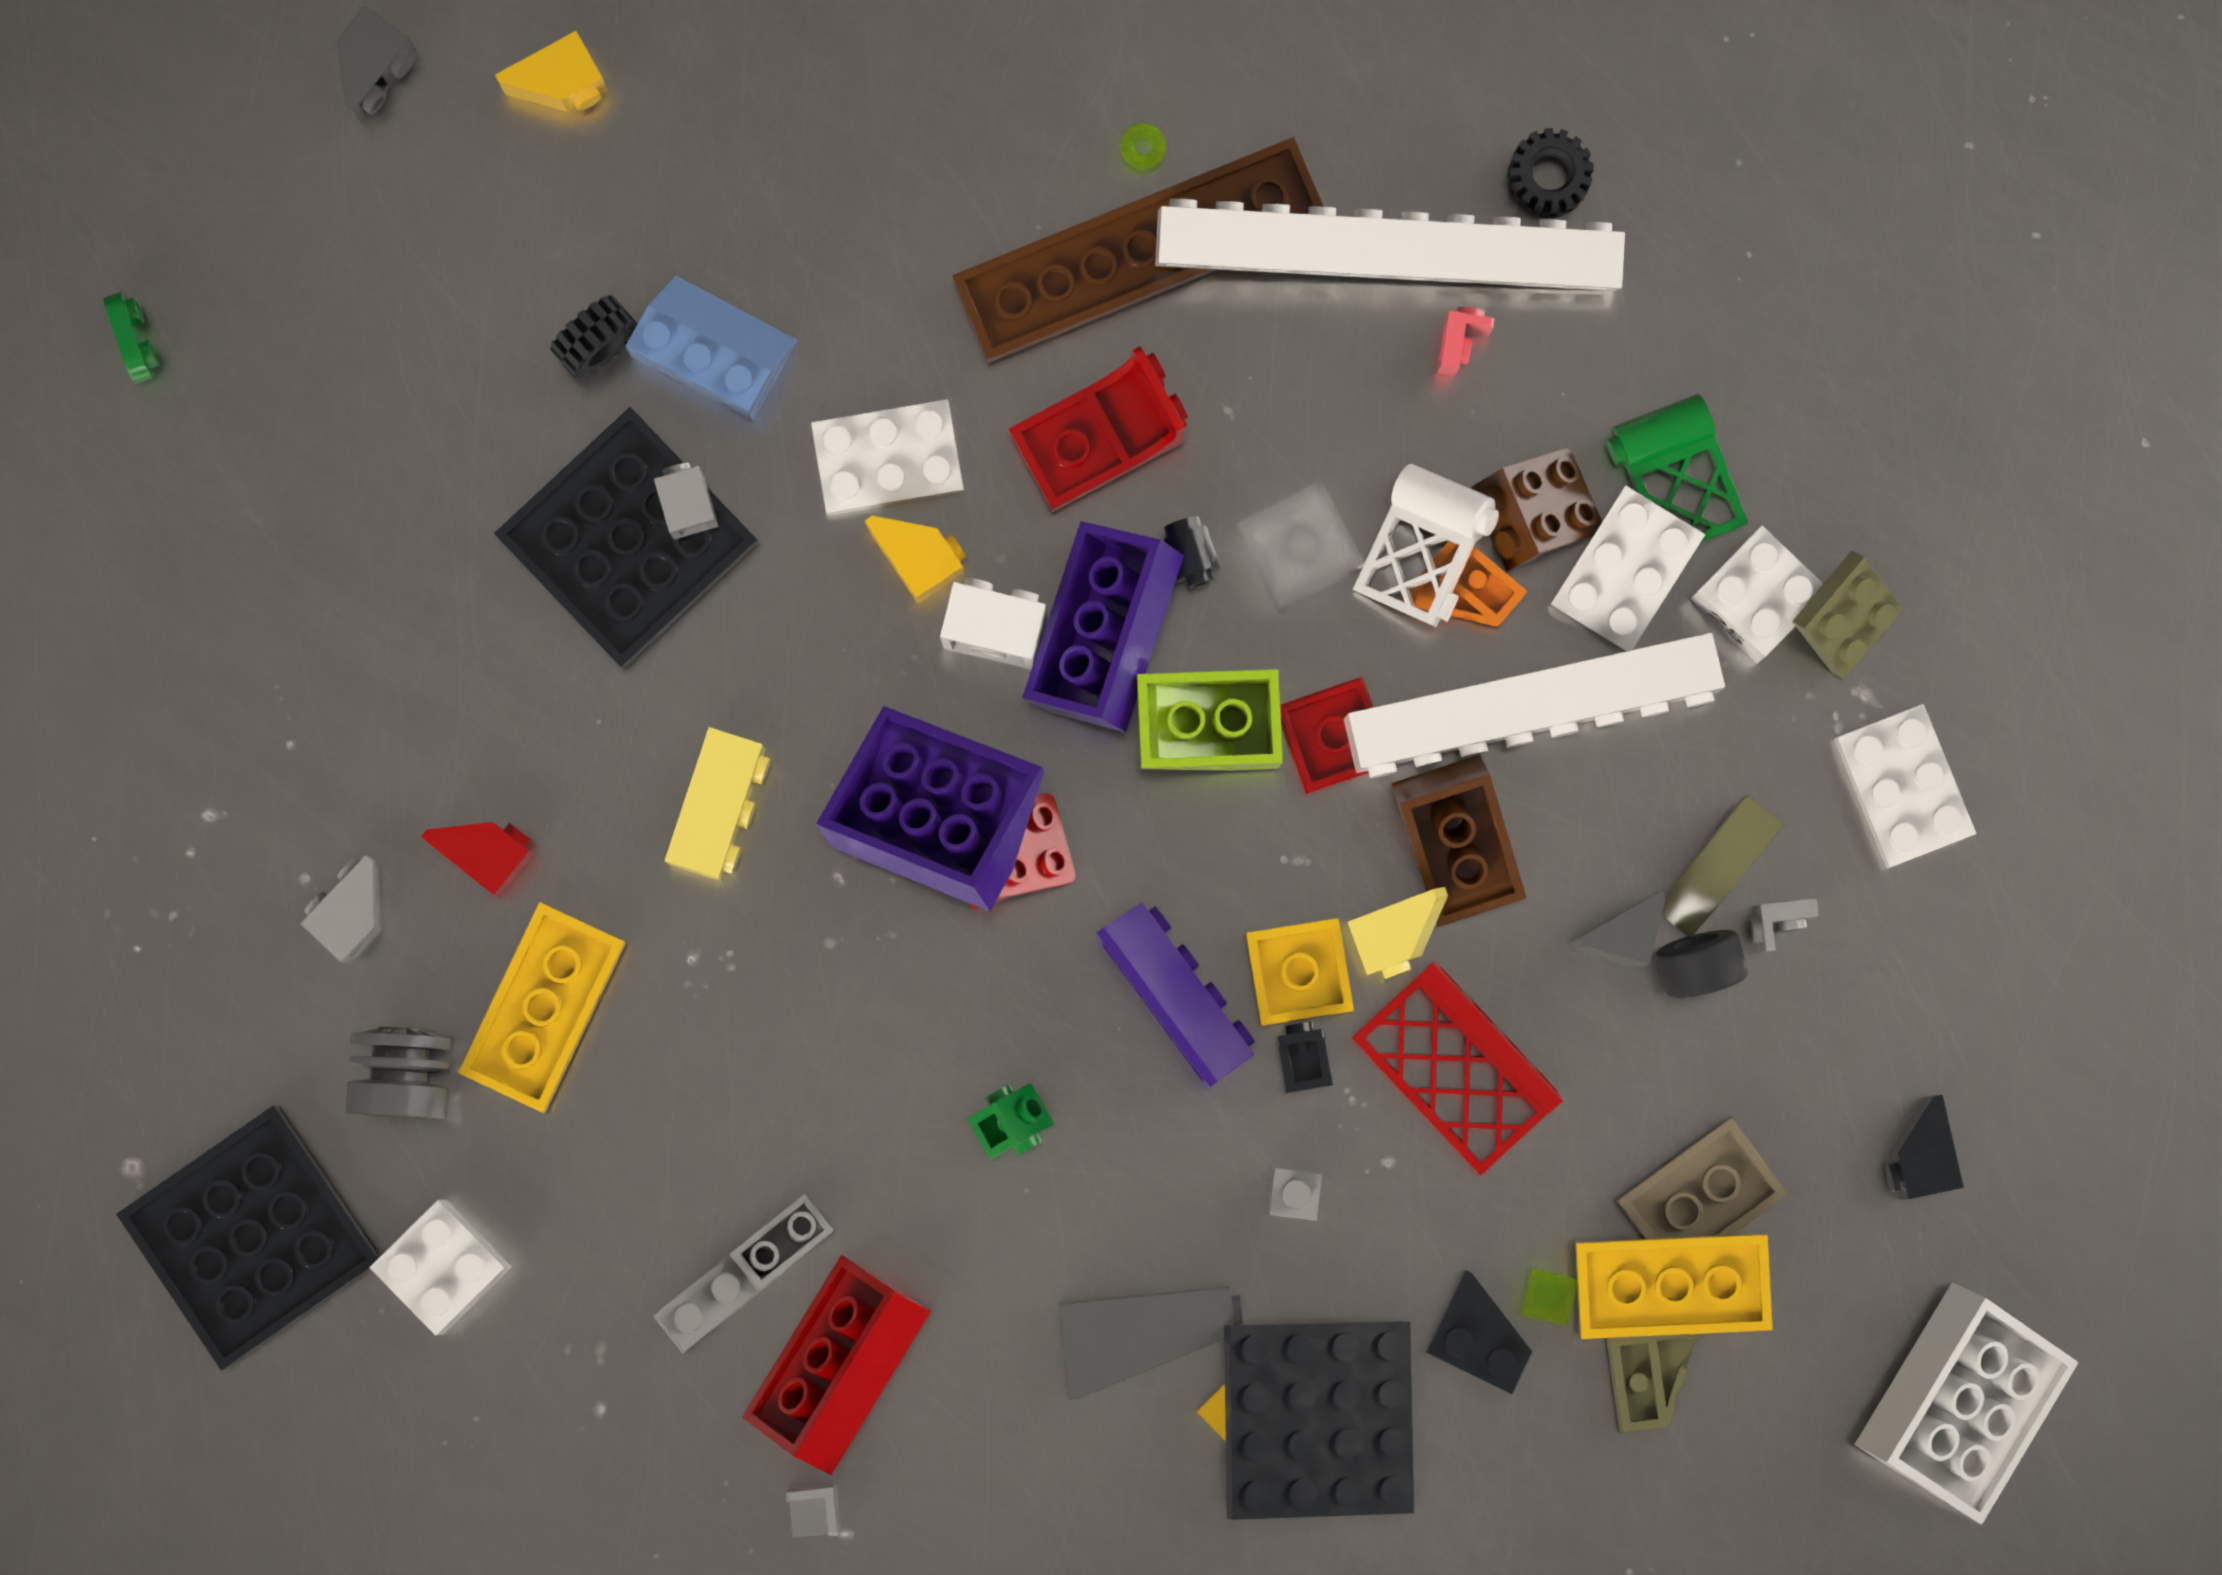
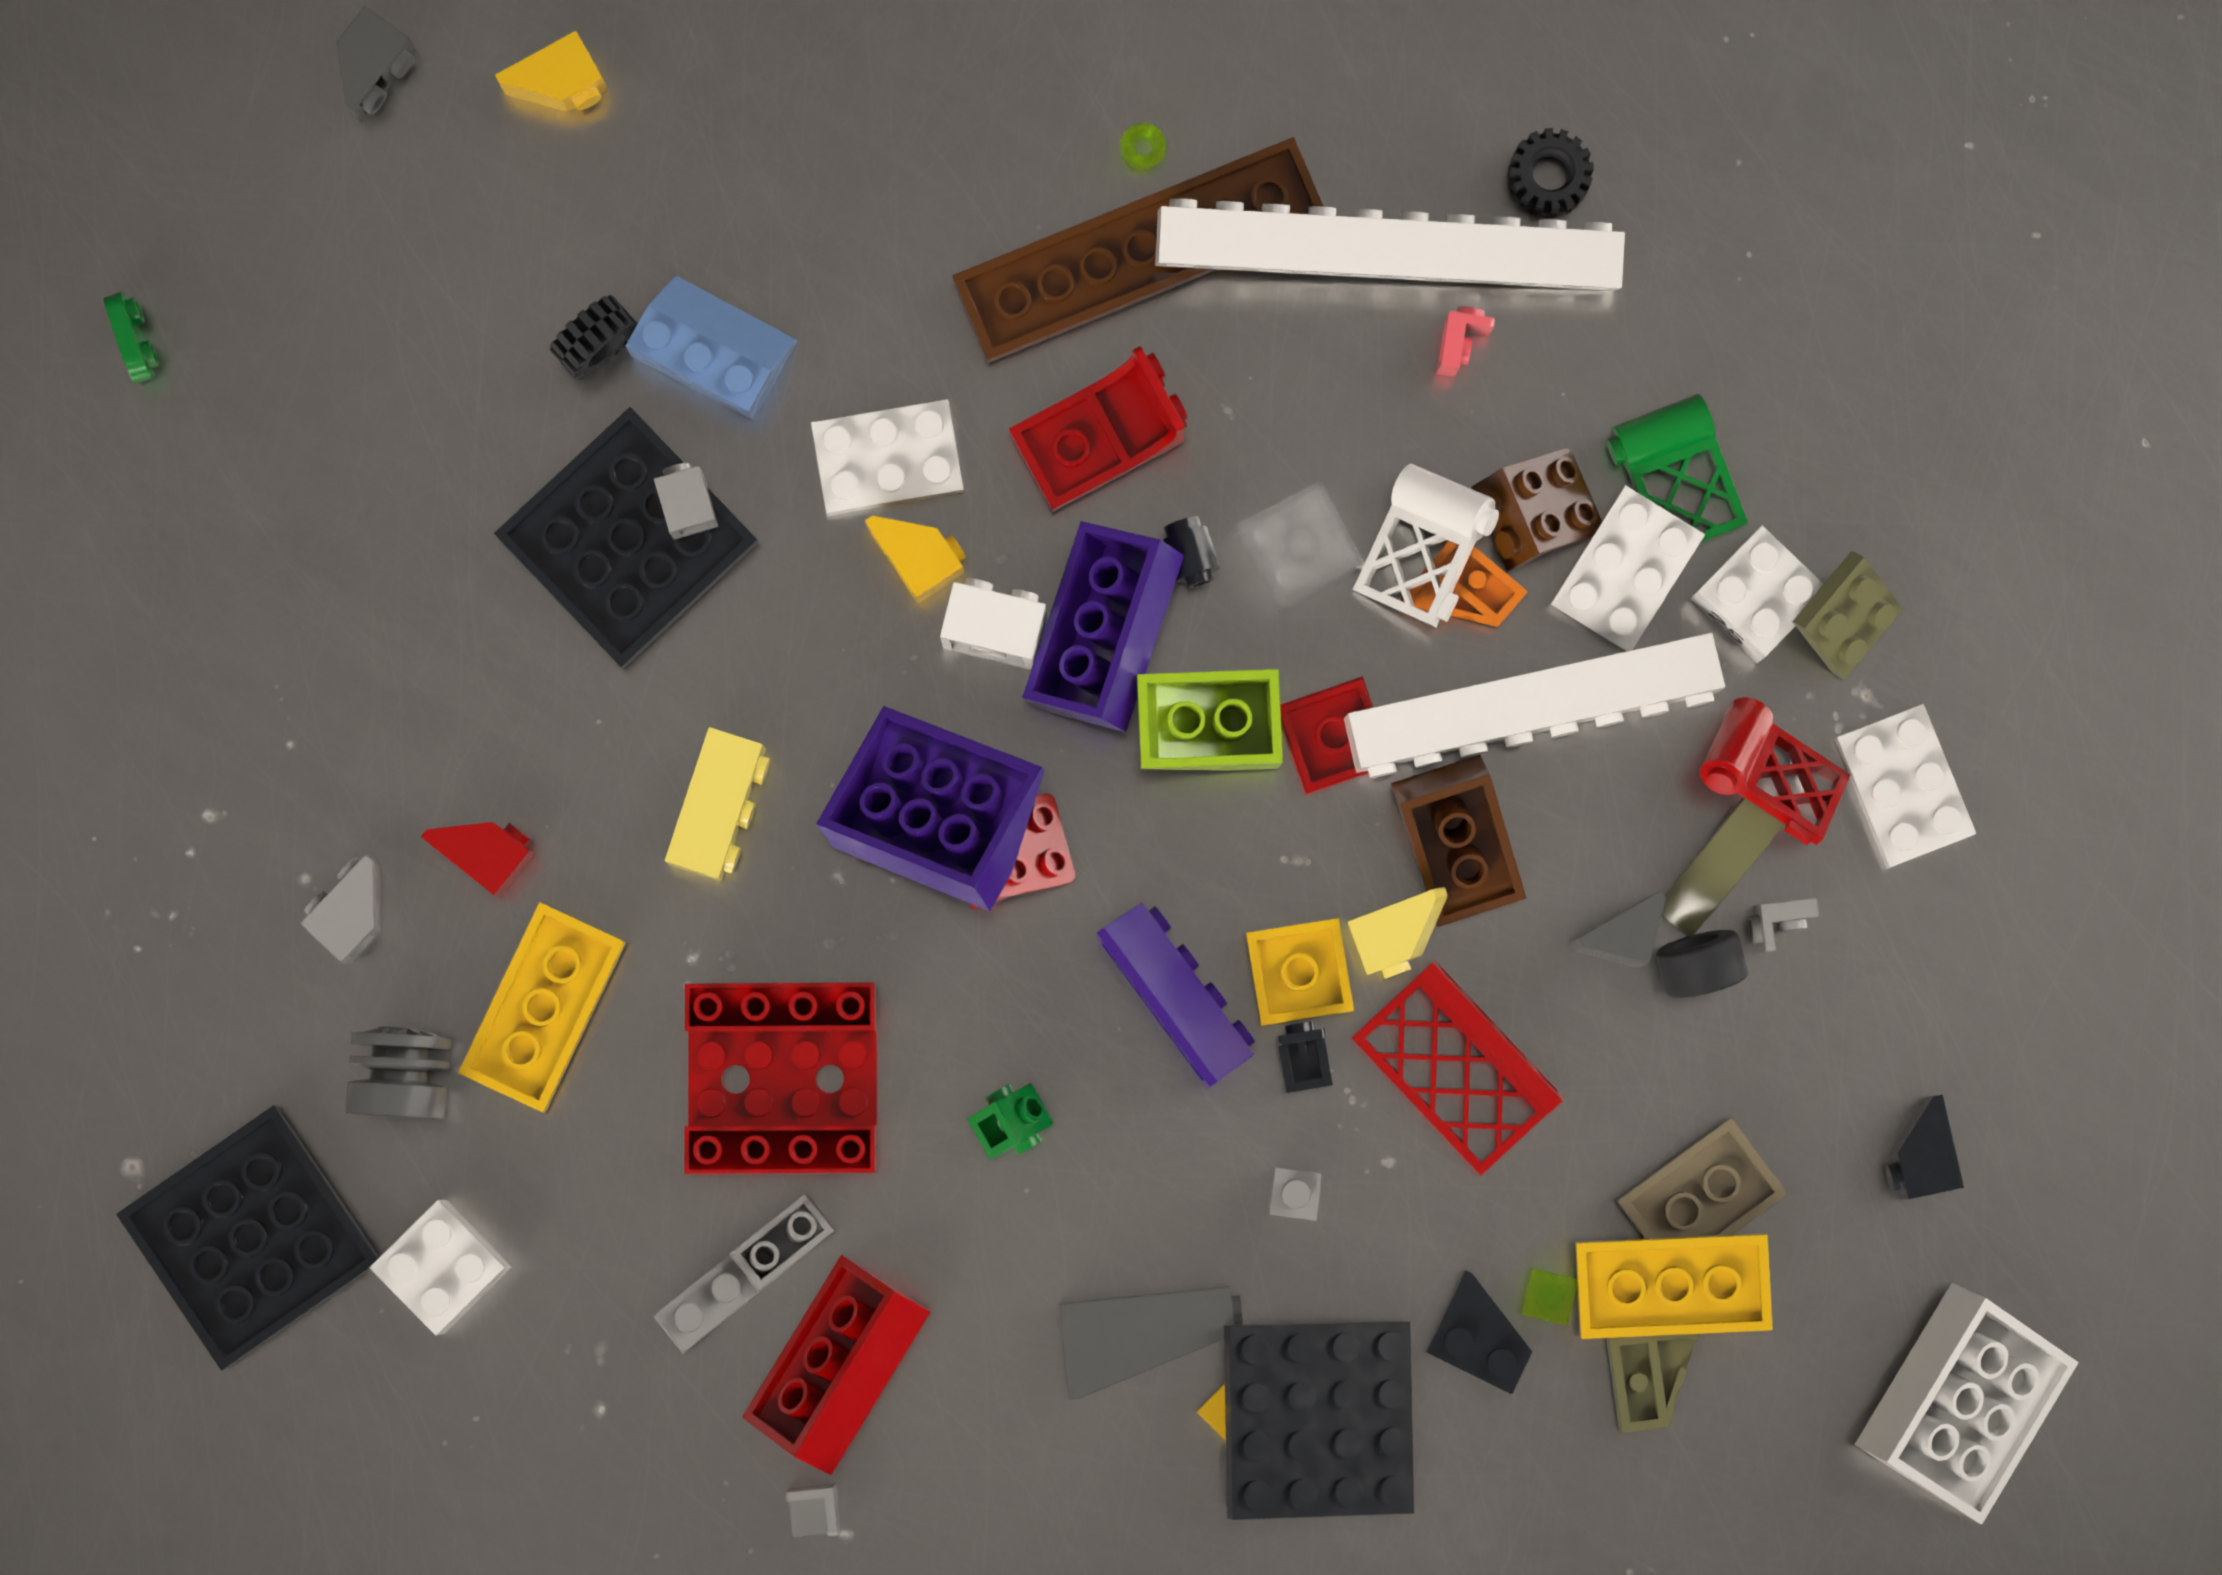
(783, 1042): none -> red slope
(1739, 761): none -> red piece

